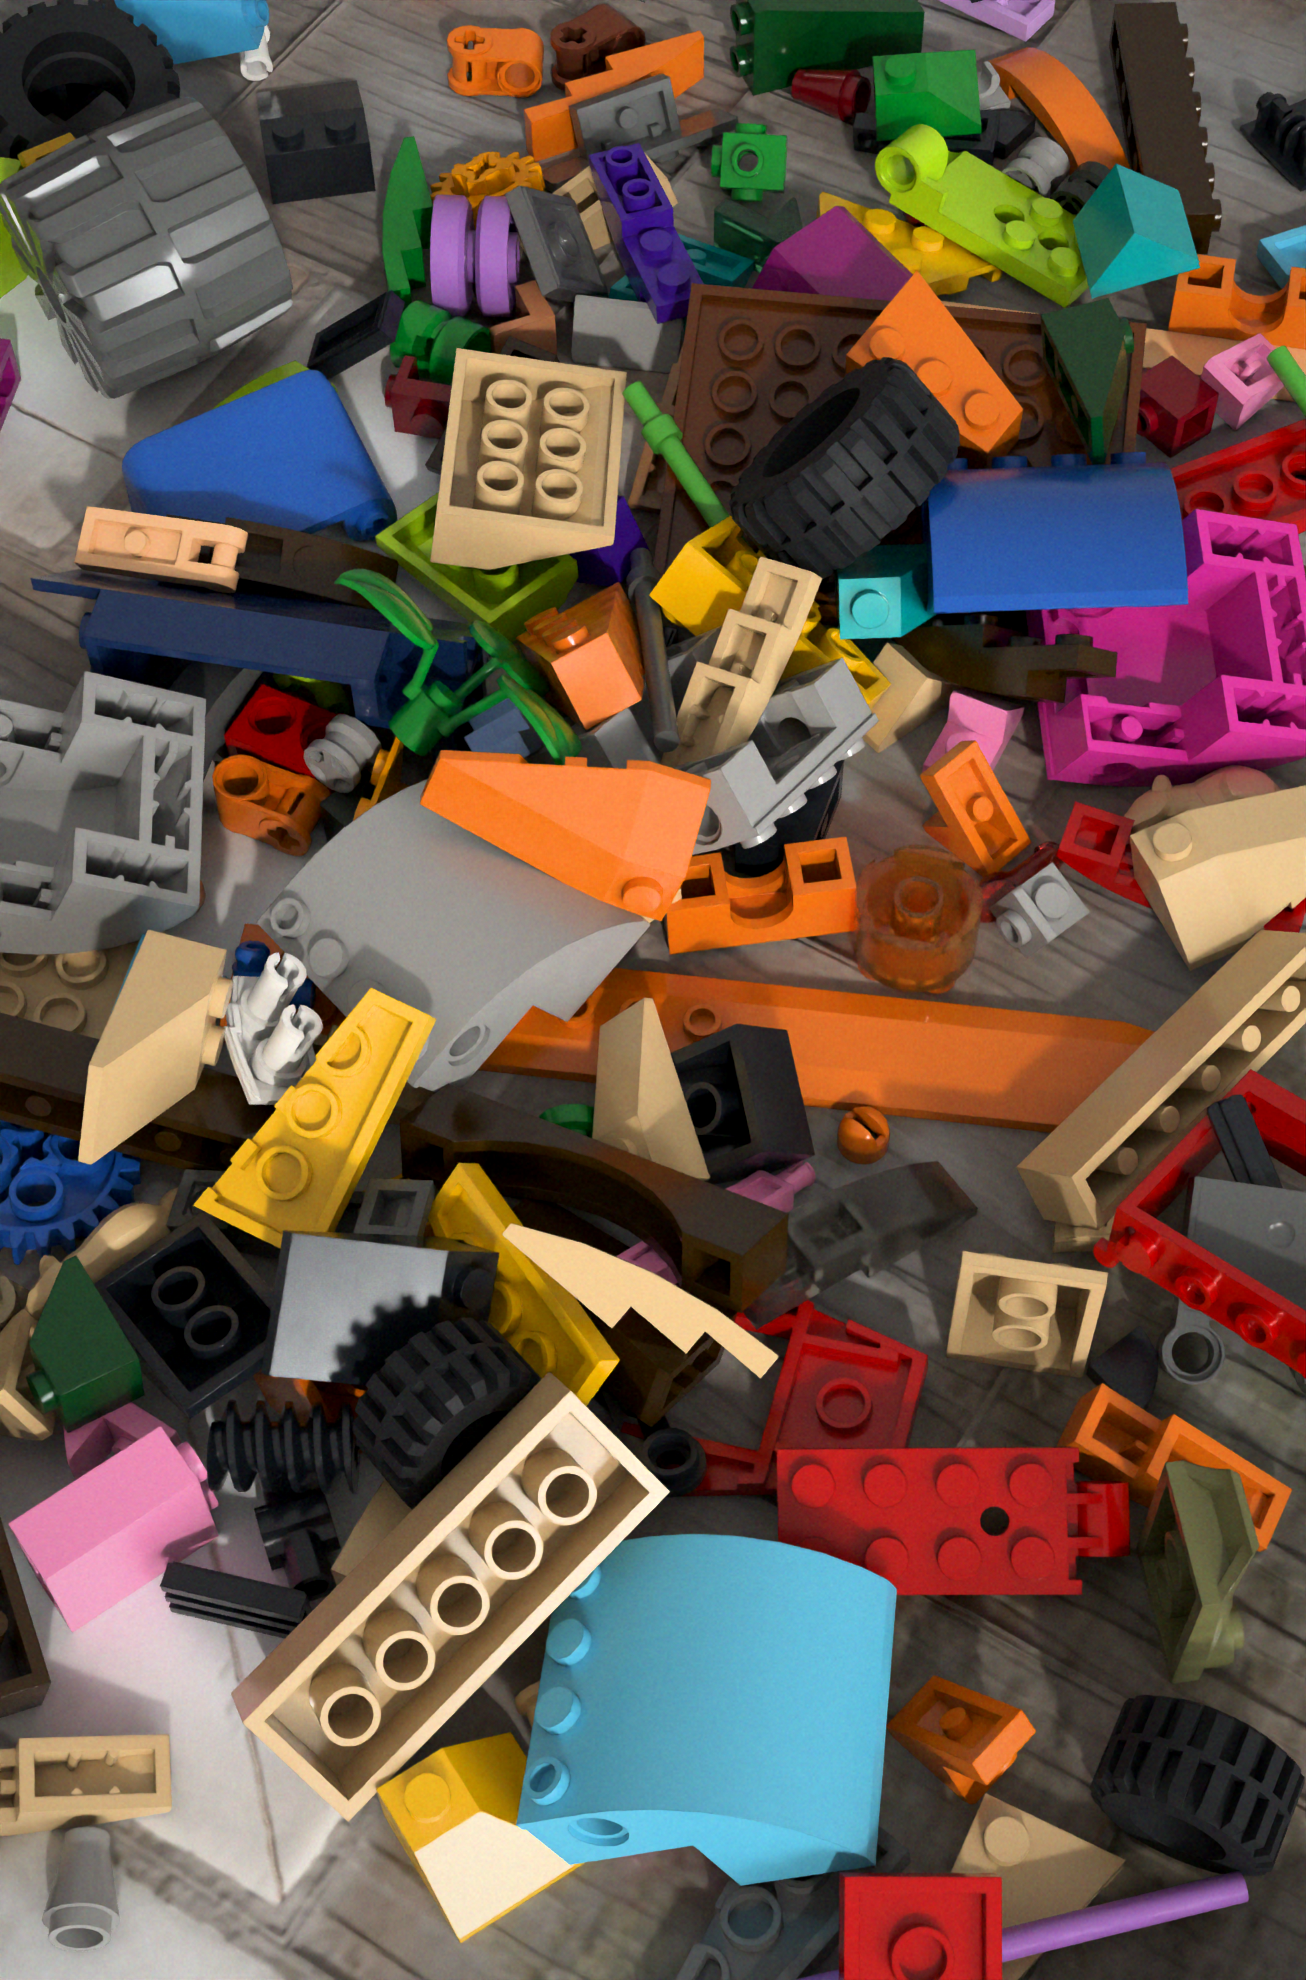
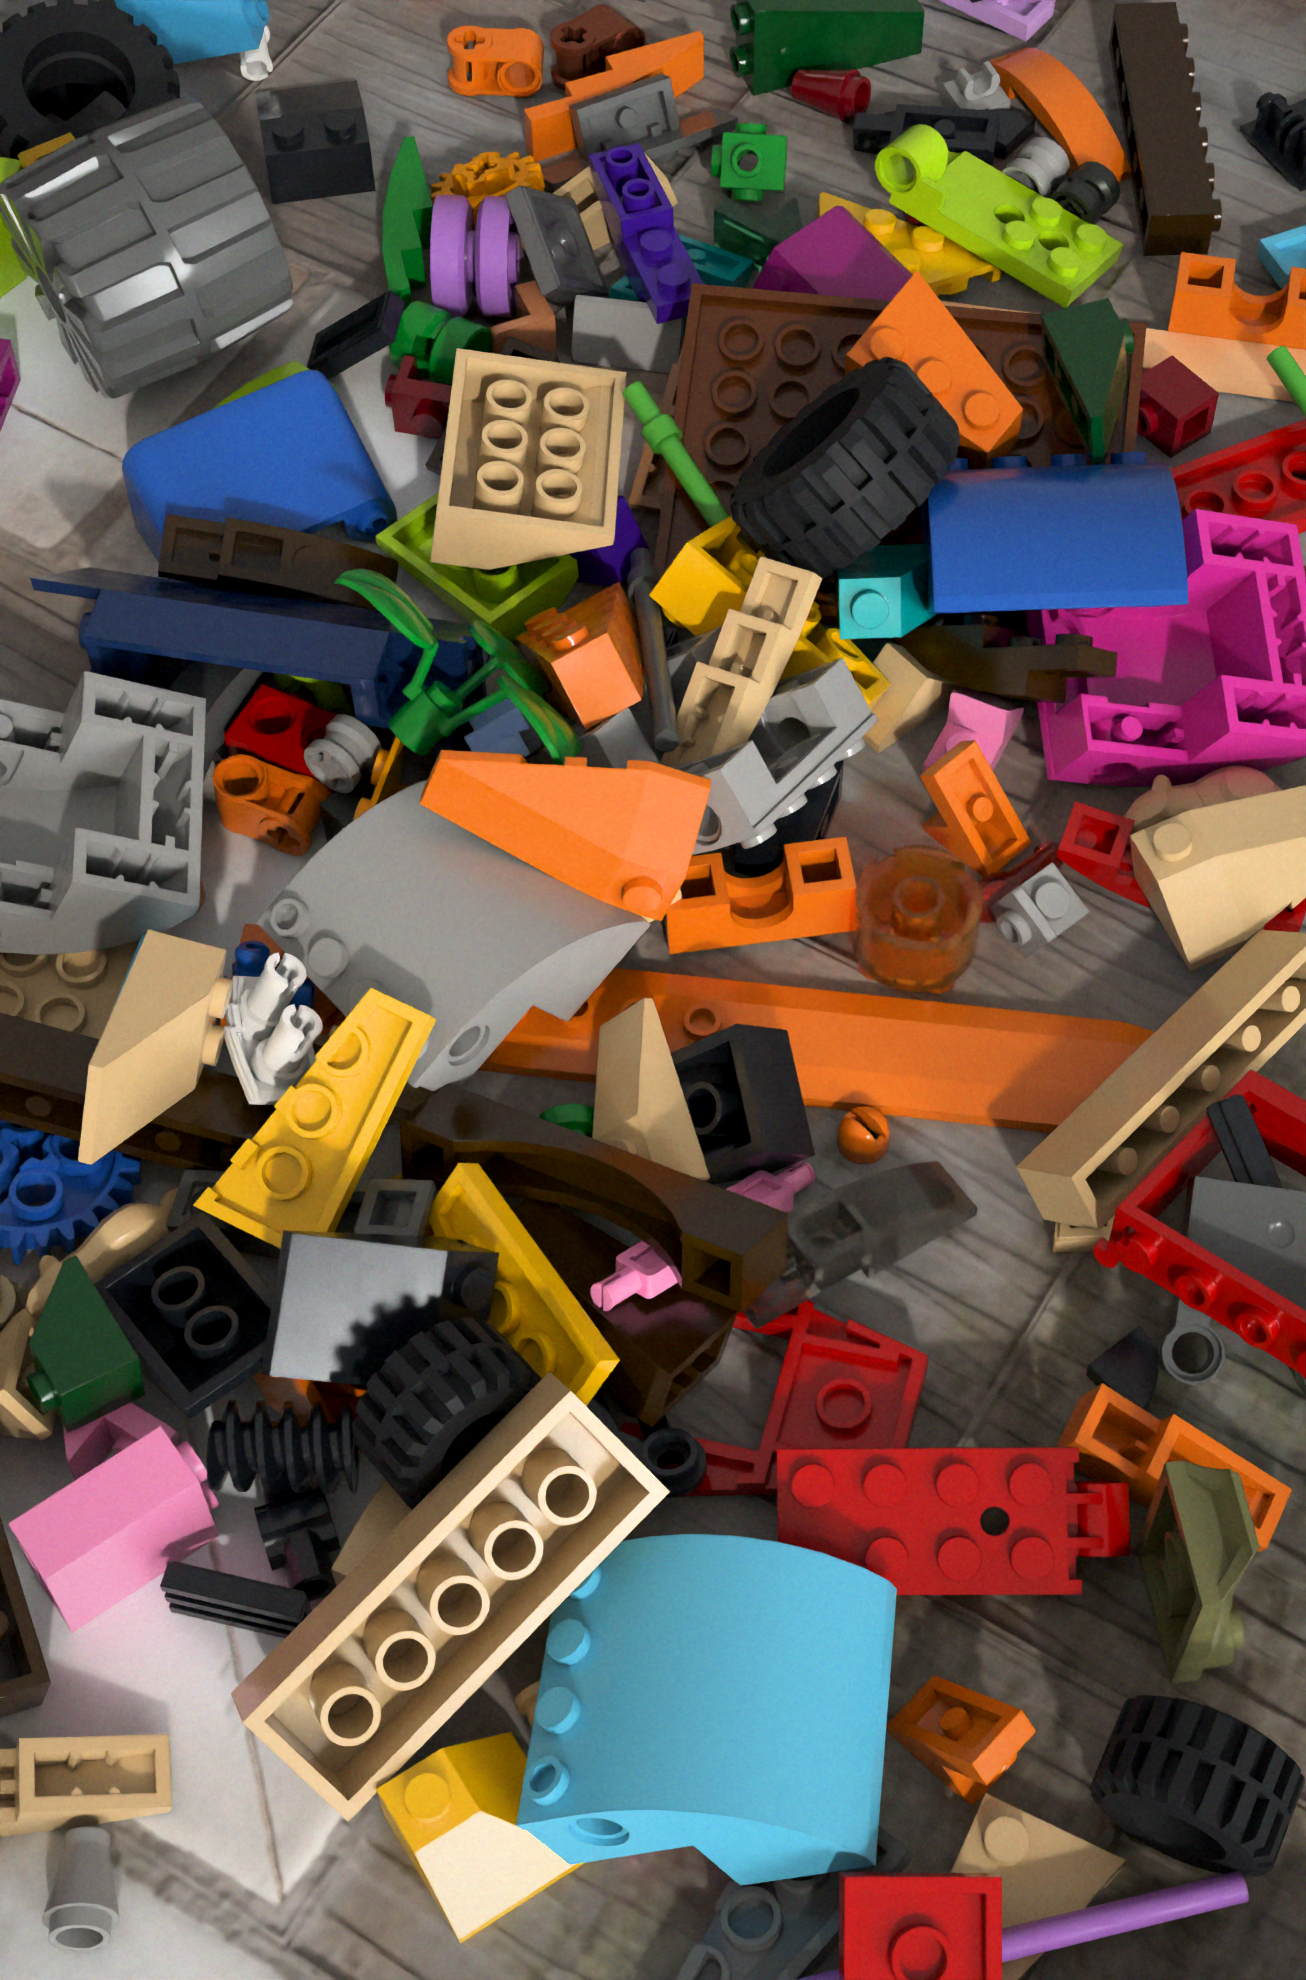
(159, 548): light nougat plate -> none
(614, 1285): tan slope -> none
(926, 90): green slope -> none
(1024, 1313): tan slope -> none
(1133, 233): teal slope -> none
(1242, 380): bright pink slope -> none

